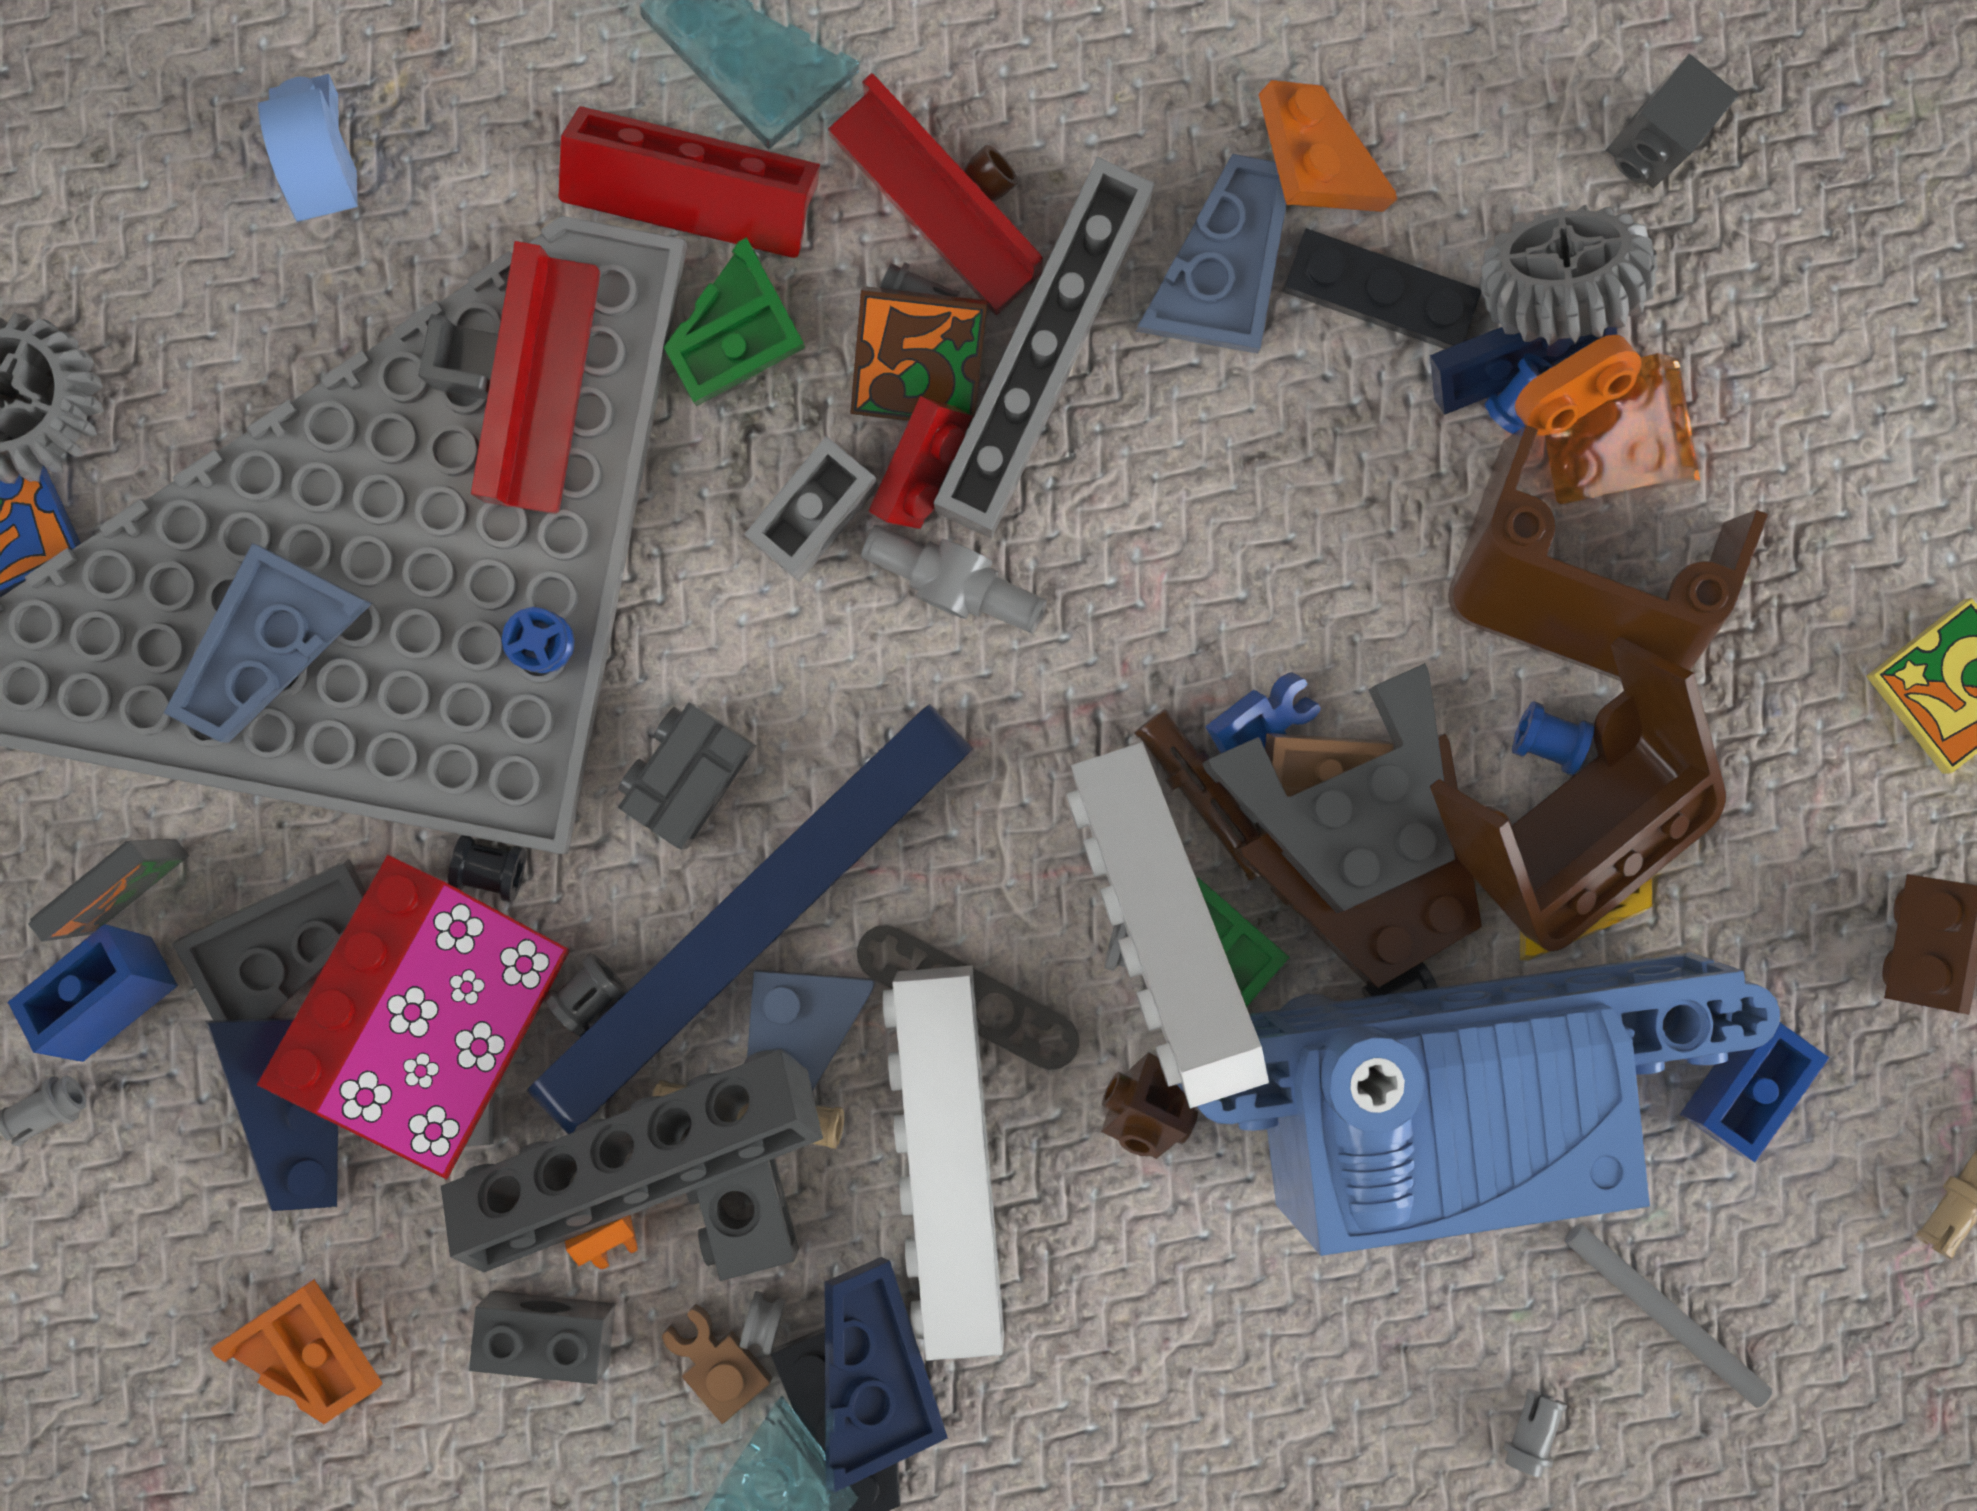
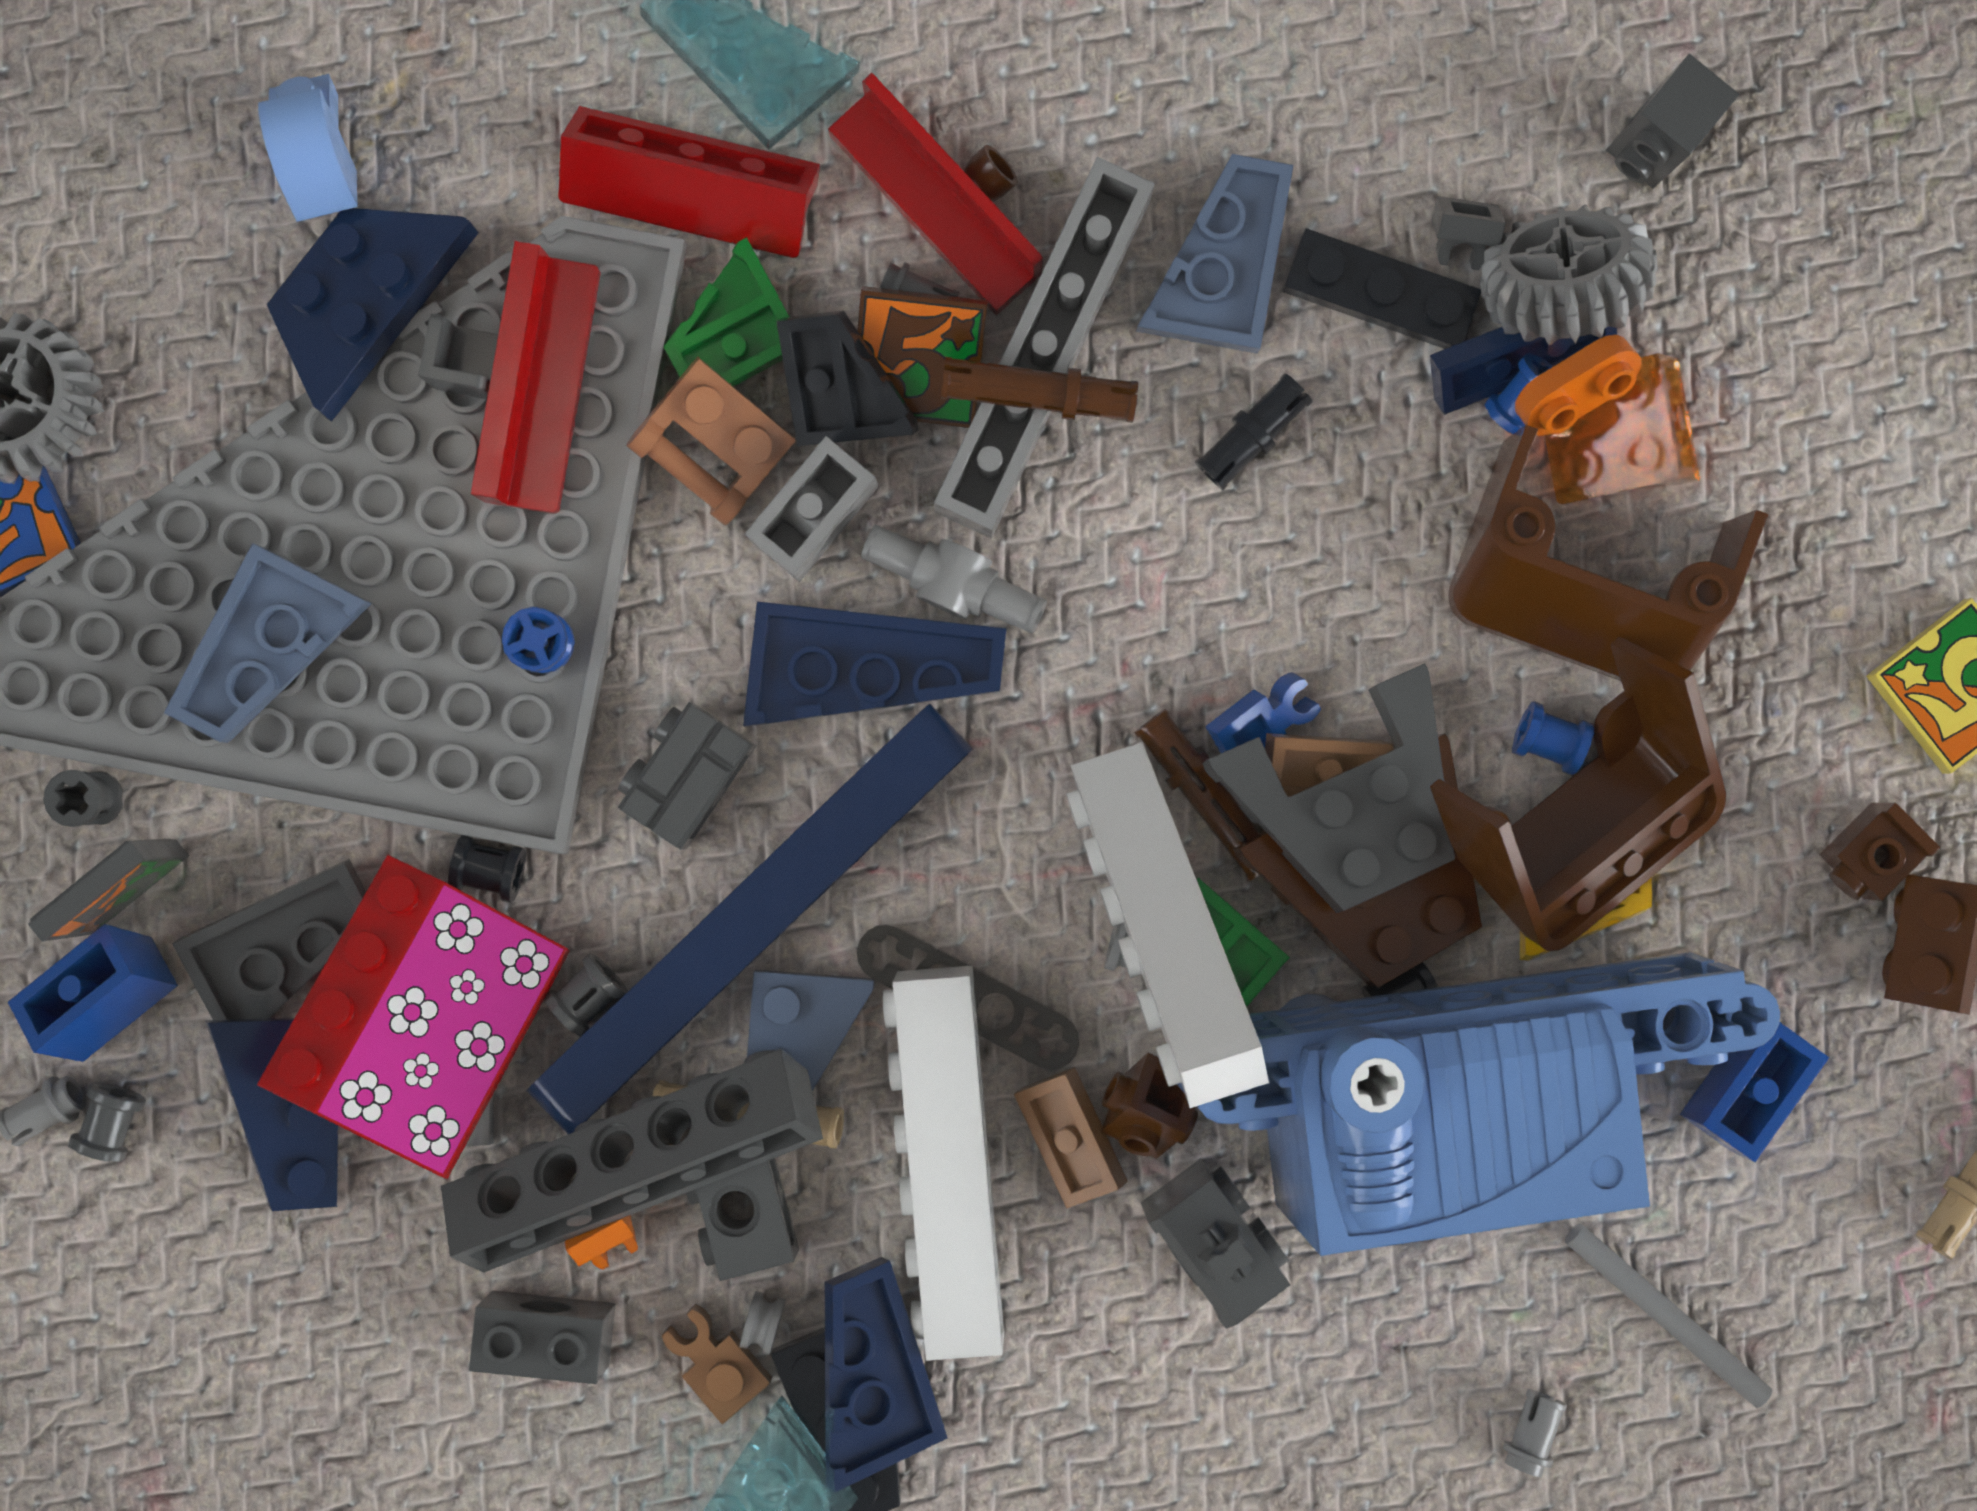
(65, 801): none -> dark grey bush
(106, 1122): none -> dark grey bush
(304, 1354): orange wing -> none
(360, 294): none -> dark blue wing
(725, 425): none -> nougat plate
(838, 383): none -> black wing
(848, 662): none -> dark blue wing
(920, 463): red plate -> none
(1038, 389): none -> reddish brown pin
(1070, 1137): none -> medium nougat plate
(1214, 1243): none -> dark grey hinge
(1254, 431): none -> black pin
(1319, 152): orange wing -> none
(1469, 223): none -> dark grey tile
(1854, 850): none -> reddish brown brick

